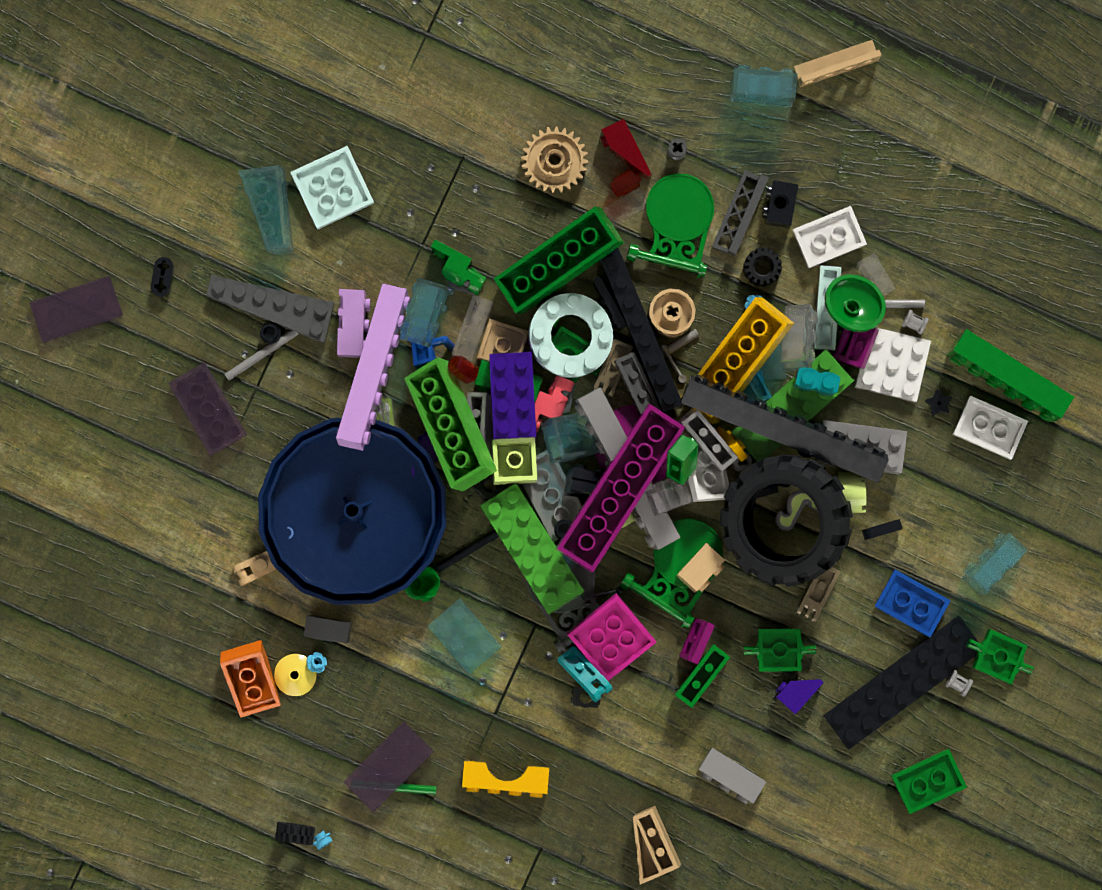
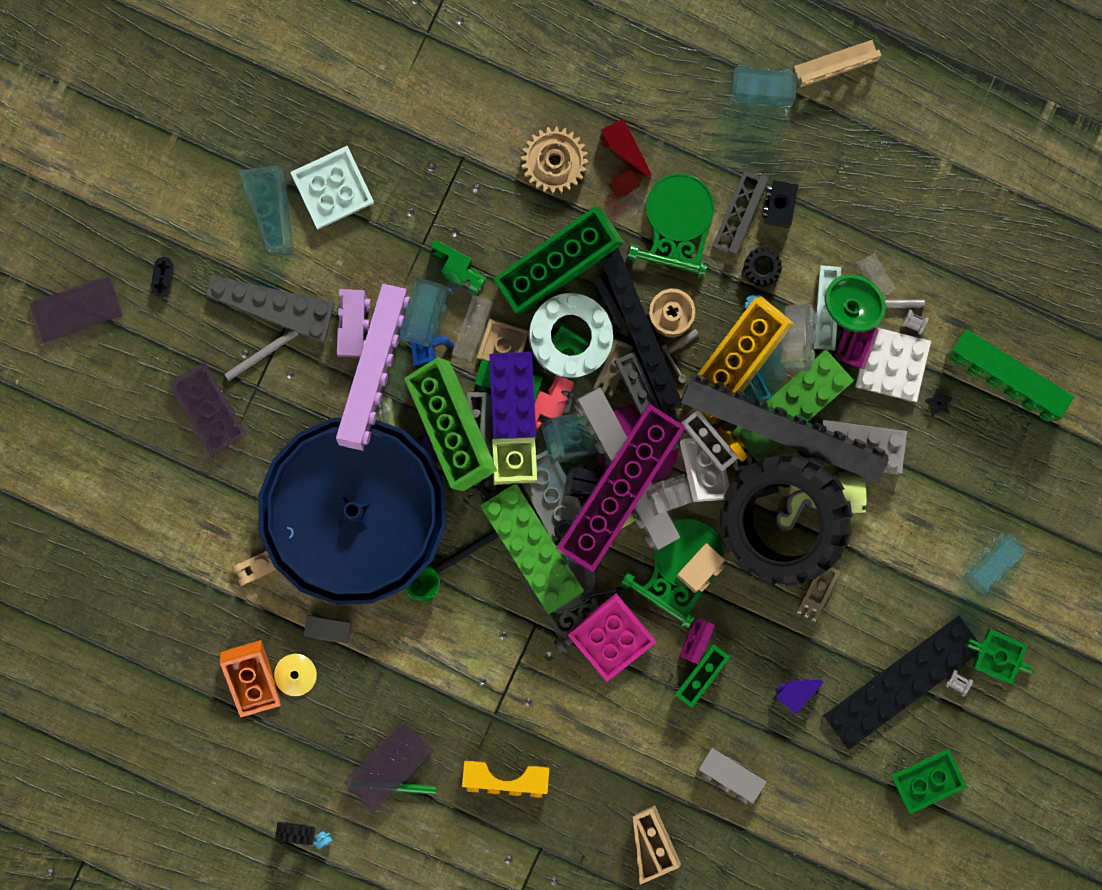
(270, 333): black plate -> none
(316, 667): medium azure plate -> none
(463, 369): clear red brick -> none
(464, 636): clear light blue brick -> none
(576, 699): pearl dark grey piece -> none
(584, 673): teal plate -> none
(677, 142): dark grey bush -> none
(682, 459): green brick -> none
(779, 650): green plate -> none
(822, 383): teal brick -> none
(829, 237): white plate -> none
(882, 529): black beam -> none
(912, 603): blue plate -> none
(990, 427): white plate -> none

